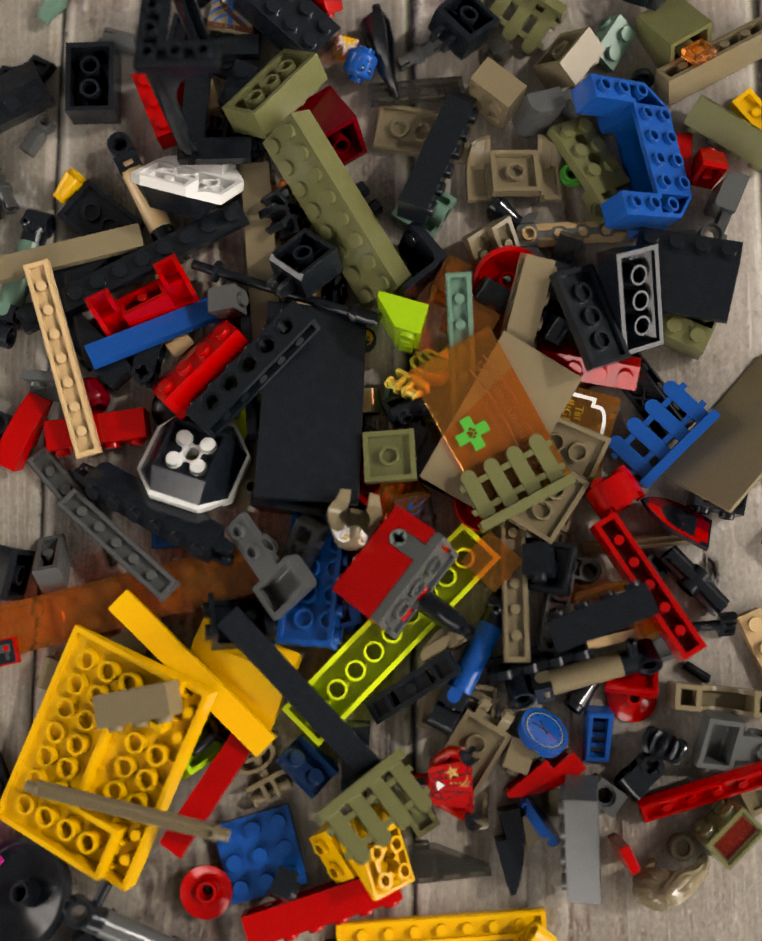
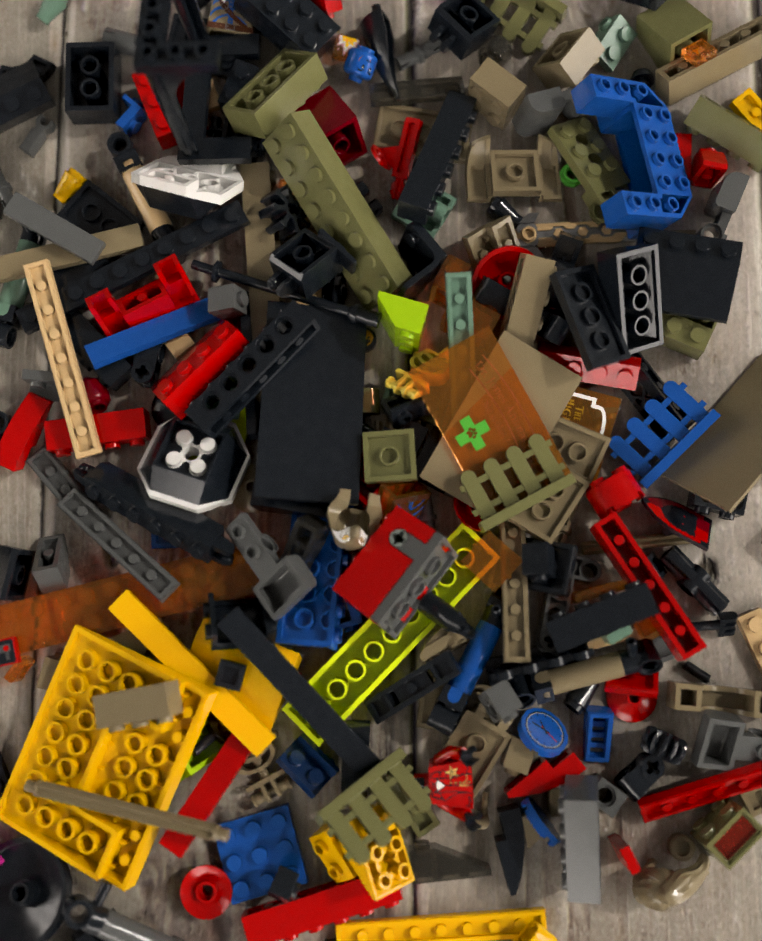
(19, 670): none -> clear orange tile
(54, 228): none -> dark grey tile
(133, 118): none -> blue bracket
(230, 675): none -> black tile
(346, 258): none -> black piece
(401, 156): none -> red piece
(500, 702): none -> dark grey brick
(617, 635): none -> sand green tile

